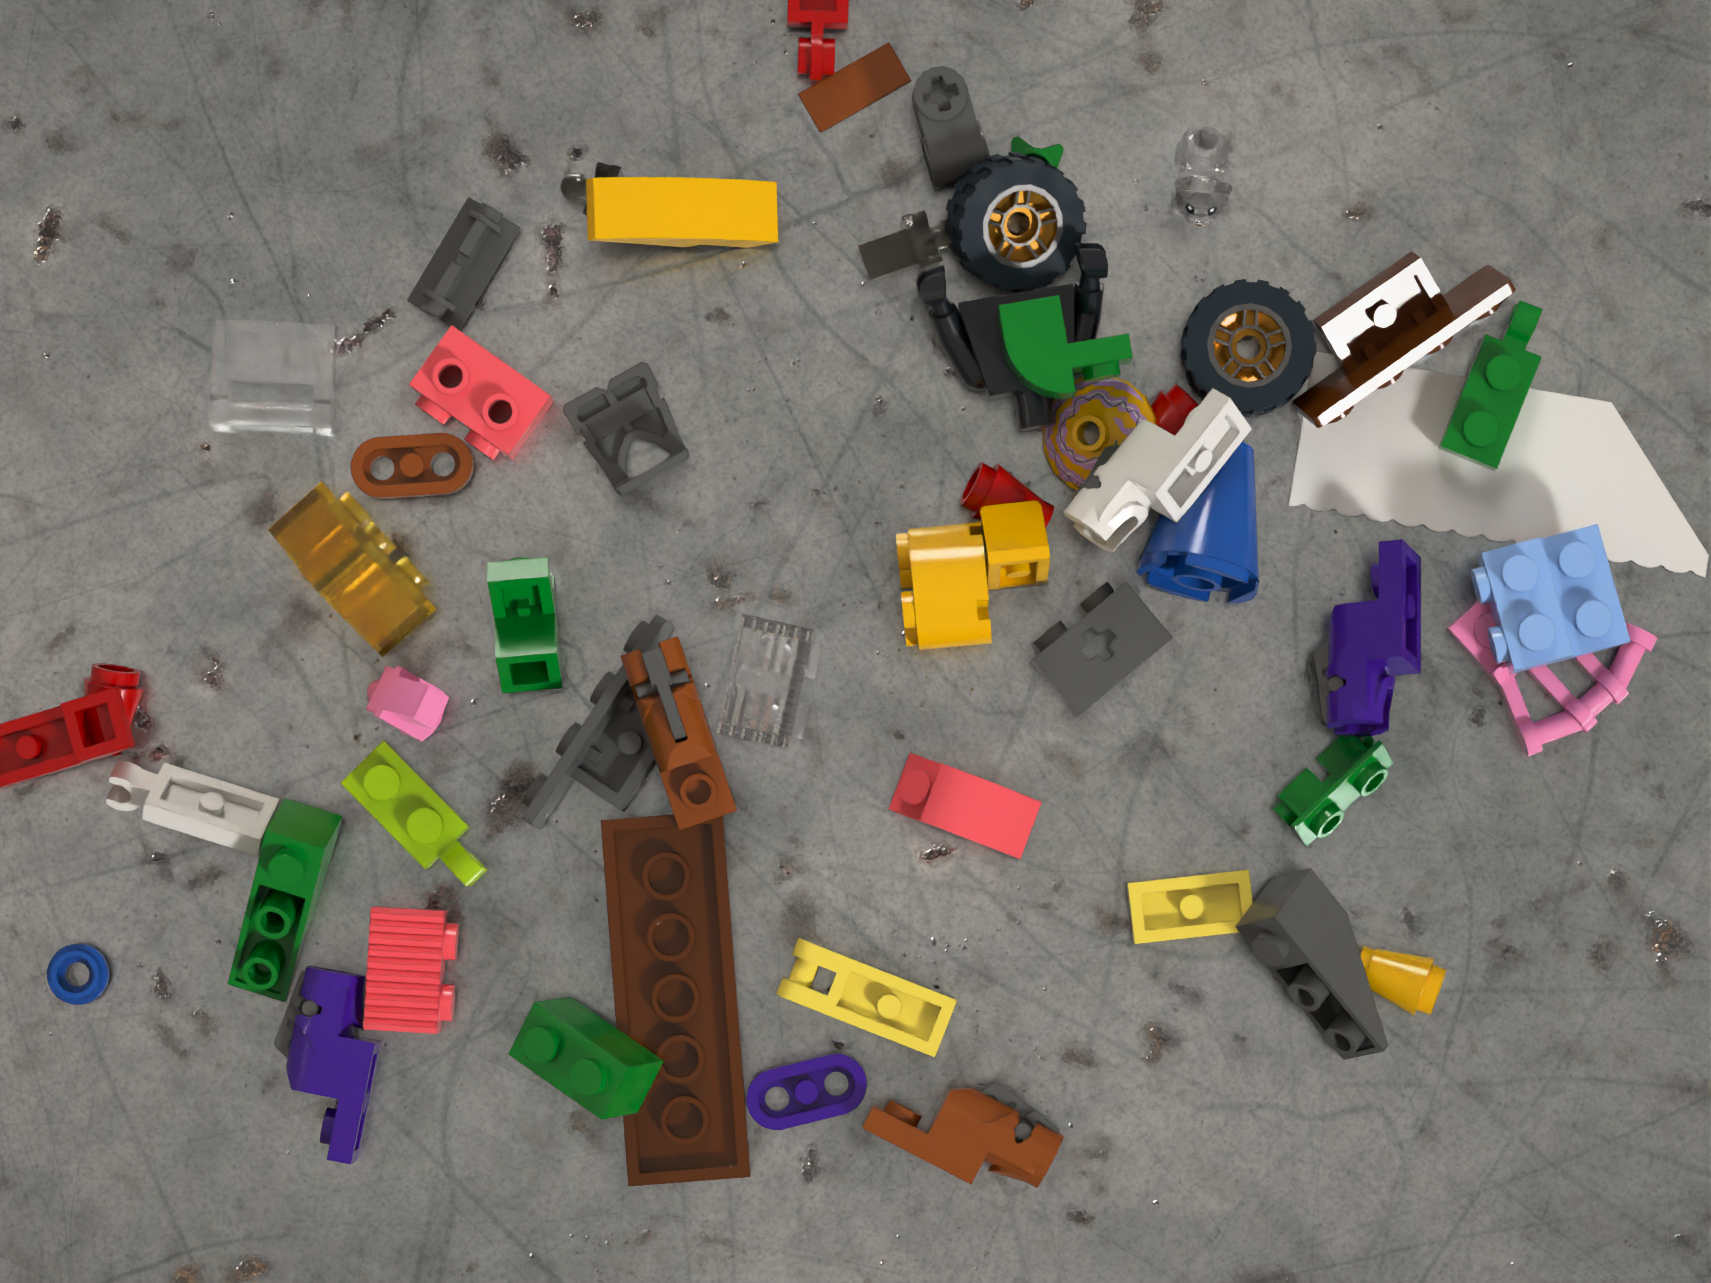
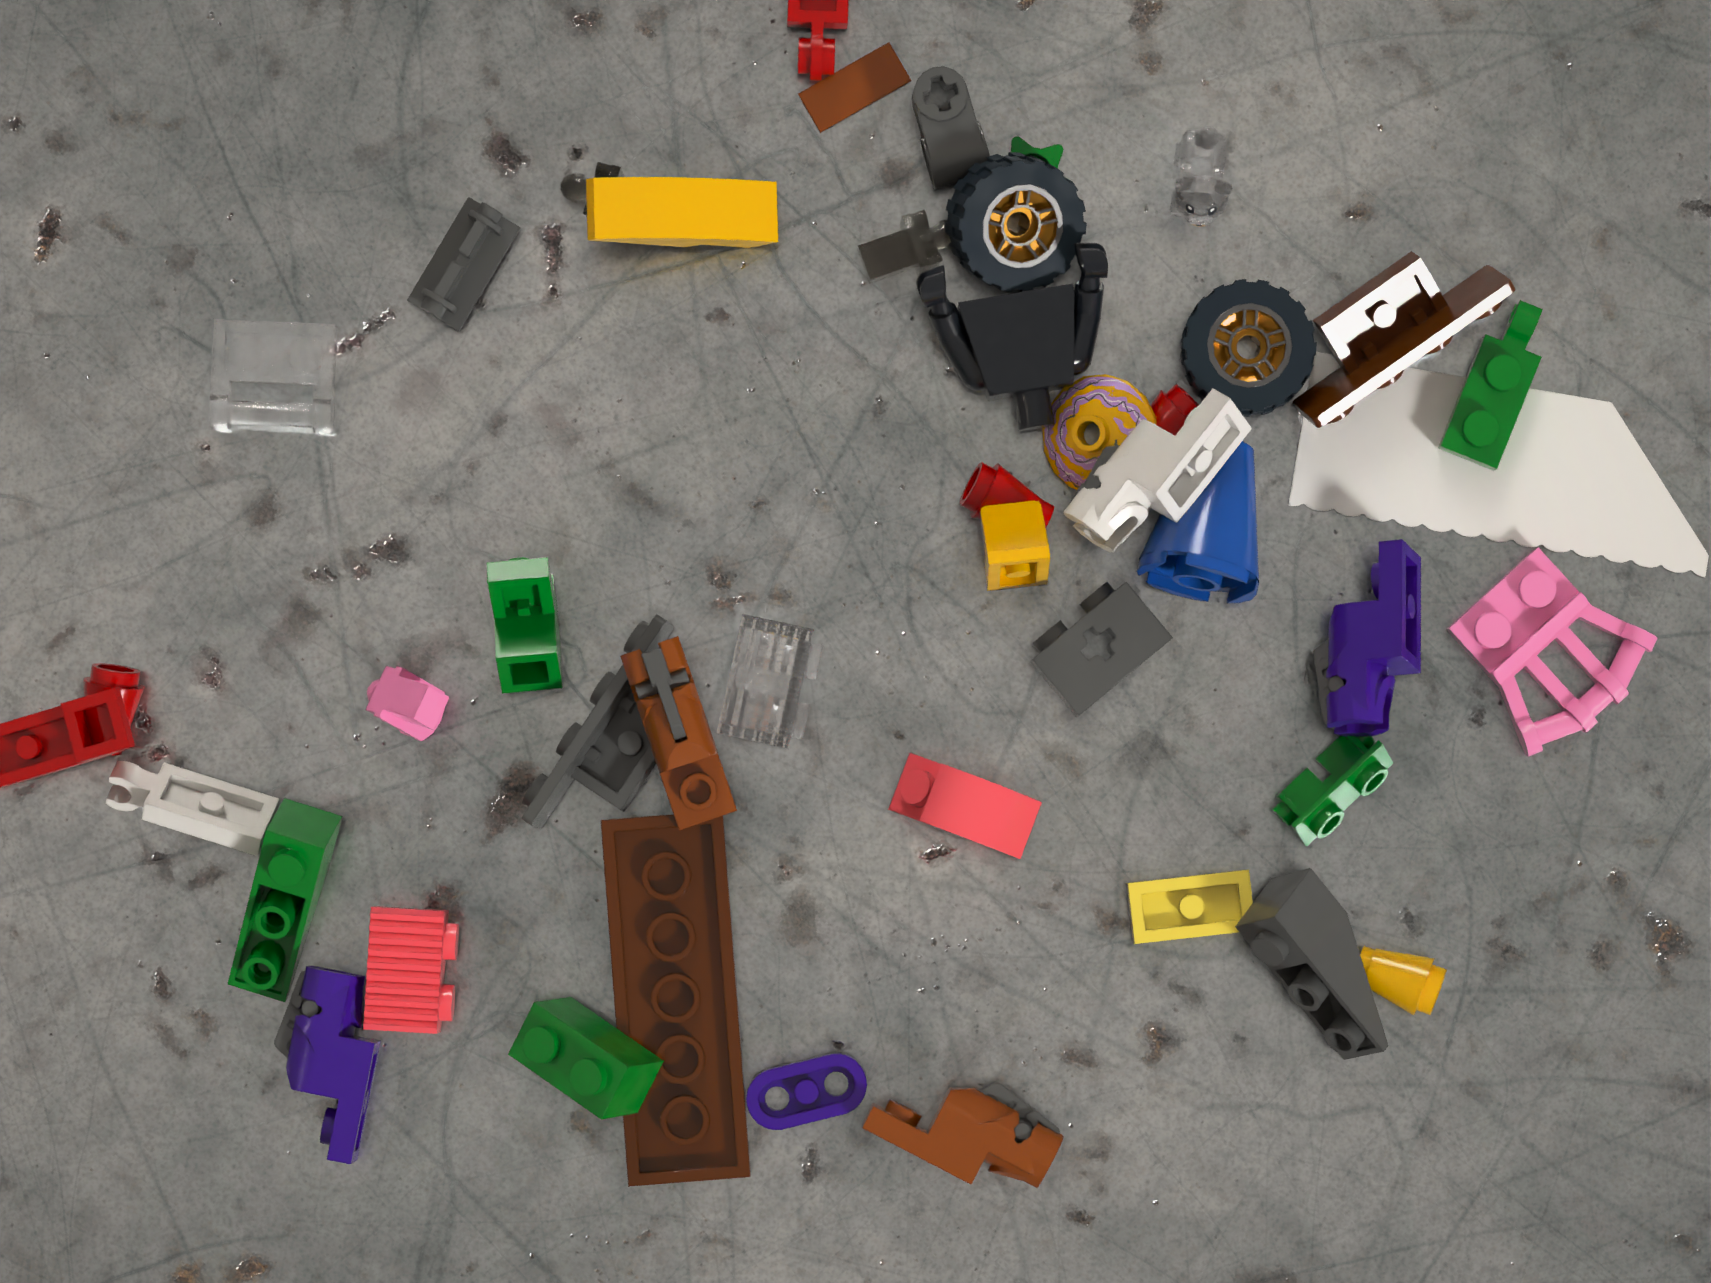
(59, 978): blue plate -> none
(354, 566): clear yellow brick -> none
(413, 465): dark orange plate -> none
(413, 812): lime plate -> none
(481, 394): coral brick -> none
(619, 414): dark grey piece -> none
(869, 998): light yellow plate -> none
(948, 586): yellow brick -> none
(1039, 351): green brick -> none
(1550, 599): light blue plate -> none

